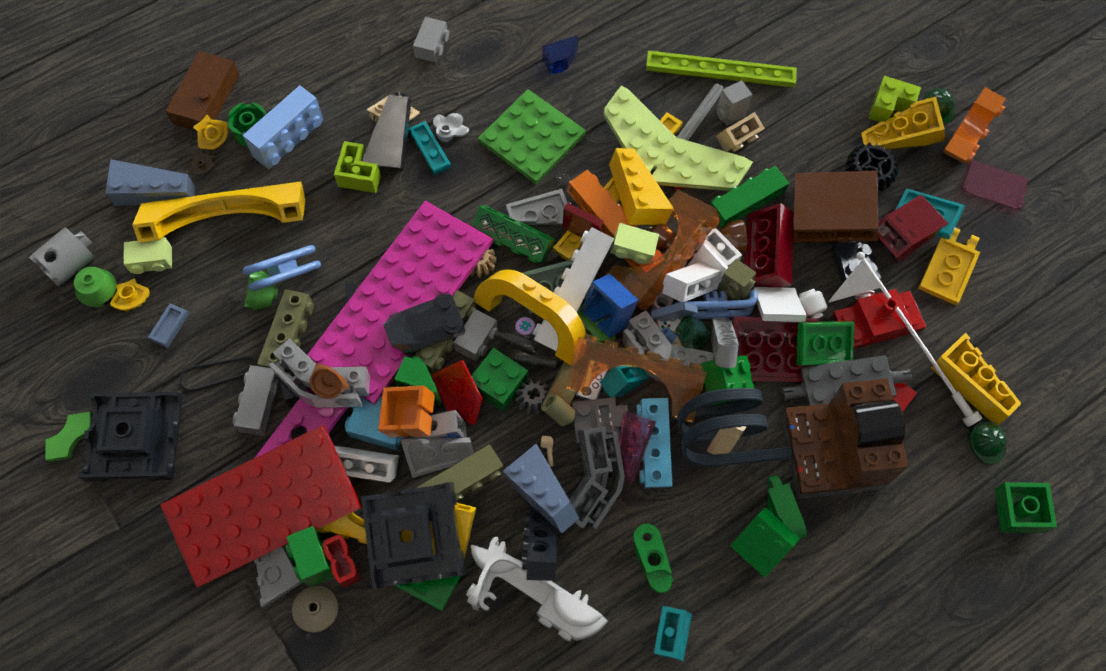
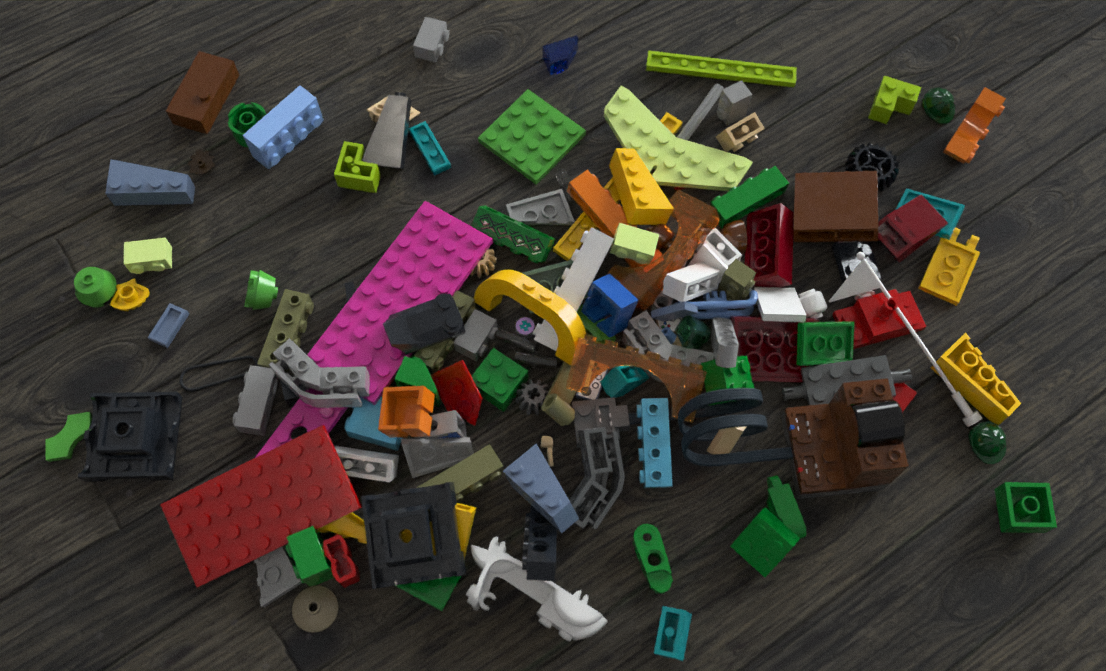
(63, 255): light grey cylinder -> none
(161, 217): yellow arch -> none
(211, 133): yellow animal -> none
(282, 264): medium blue piece -> none
(327, 382): dark orange piece -> none
(449, 126): light grey plate -> none
(579, 221): dark red tile -> none
(633, 442): clear pink wing -> none
(913, 127): yellow wedge -> none
(995, 184): clear pink piece -> none

